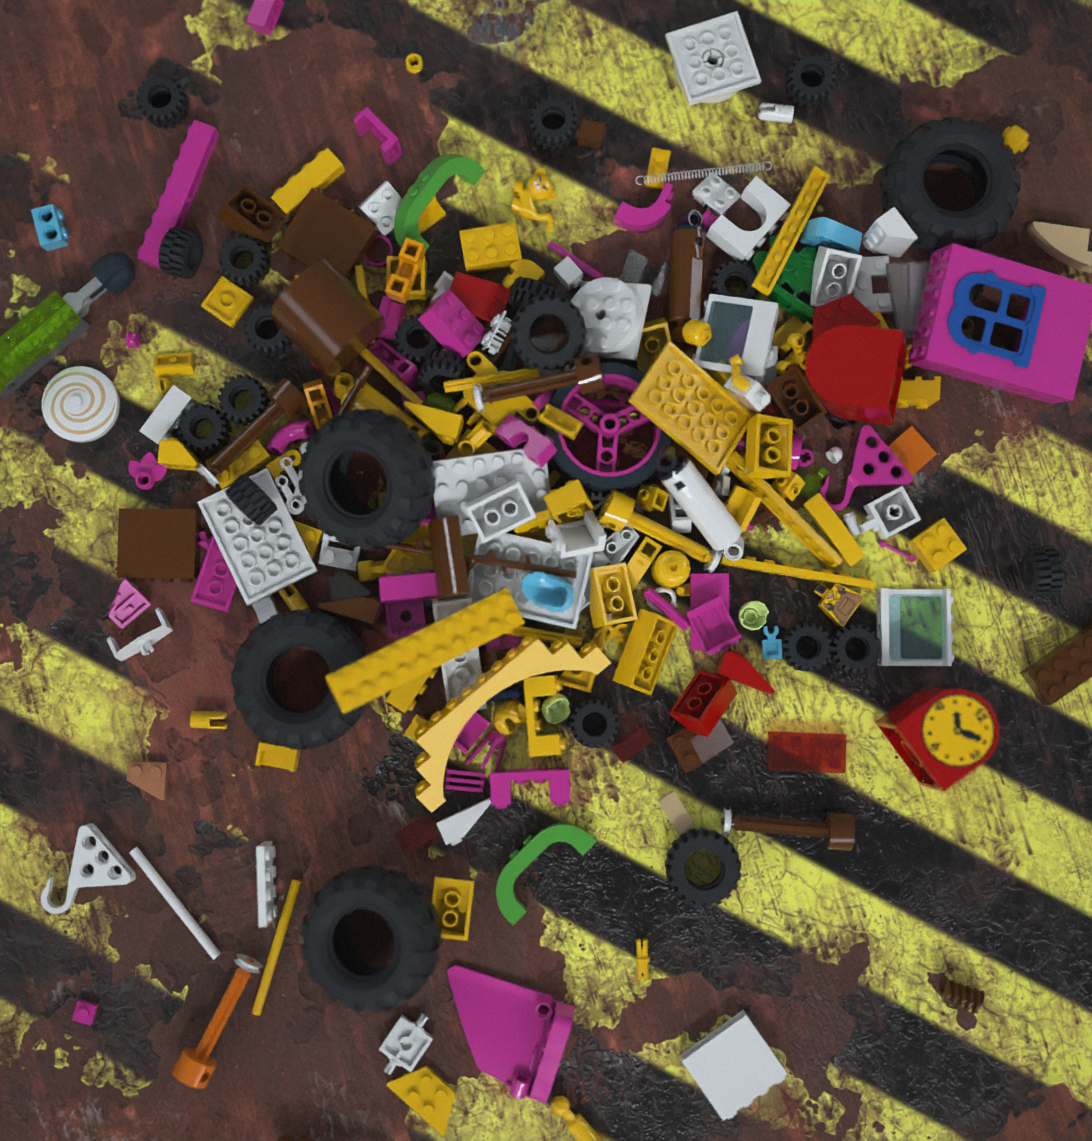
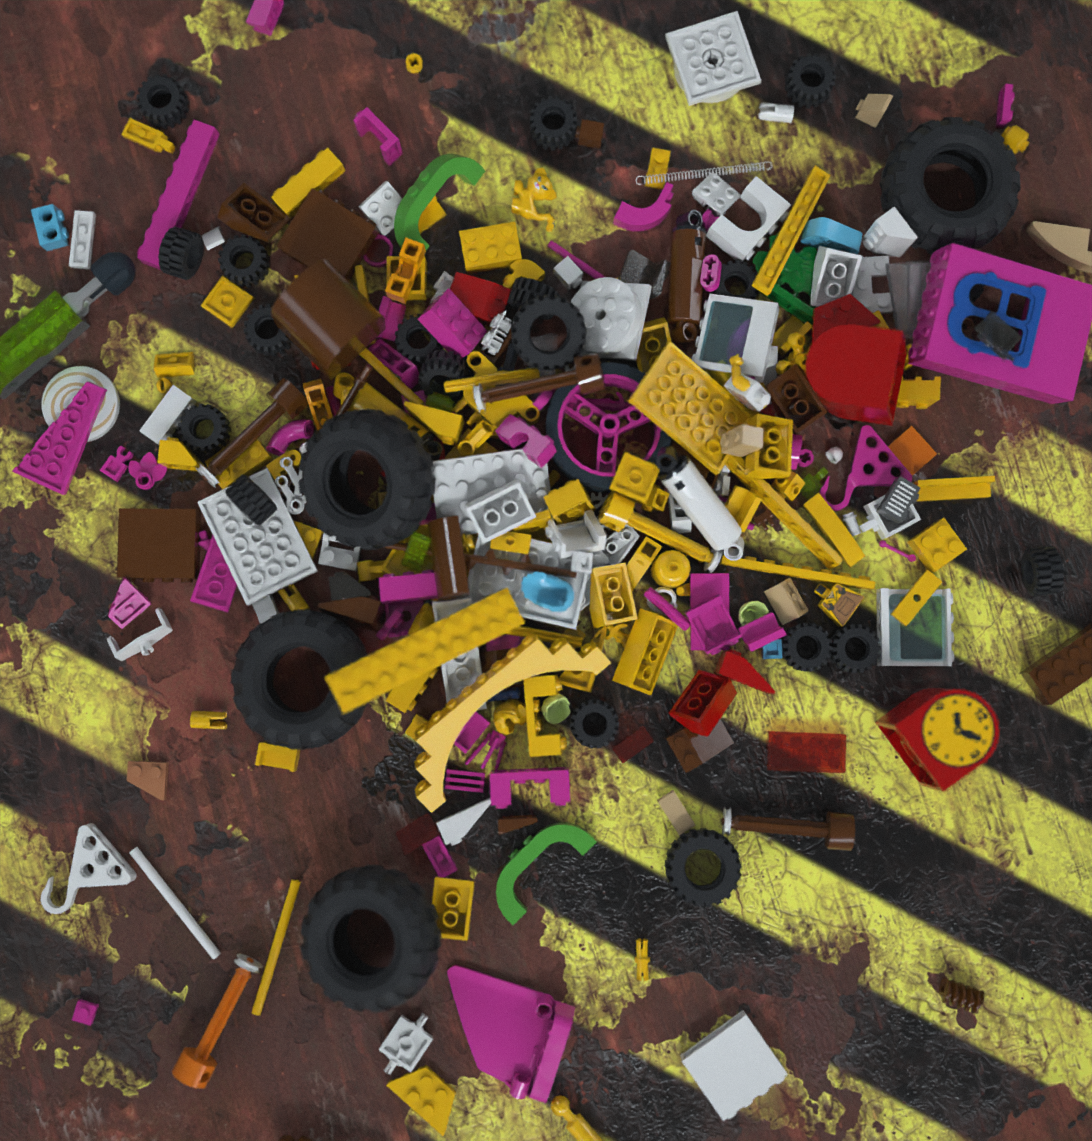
(61, 446): none -> dark pink wing
(82, 239): none -> white plate
(115, 466): none -> dark pink plate
(132, 339): dark pink bush -> none
(147, 136): none -> yellow hinge
(213, 238): none -> white slope
(230, 392): black tyre -> none
(265, 884): white plate -> none
(393, 622): none -> dark pink plate
(416, 551): none -> clear neon green tile
(423, 619): none -> yellow leg
(439, 856): none -> dark pink plate
(468, 542): none -> yellow plate
(511, 823): none -> reddish brown slope
(512, 542): none -> yellow plate
(560, 421): yellow hinge -> none
(581, 562): none -> white plate
(635, 477): none -> yellow tile
(696, 332): yellow head -> none
(714, 273): none -> dark pink beam
(742, 440): none -> tan brick
(761, 632): none -> dark pink panel
(786, 601): none -> tan panel
(873, 108): none -> tan slope
(898, 500): none -> dark grey brick
(923, 589): none -> yellow tile
(954, 488): none -> yellow fence
(999, 334): none -> clear smoke bracket
(1004, 111): none -> dark pink plate

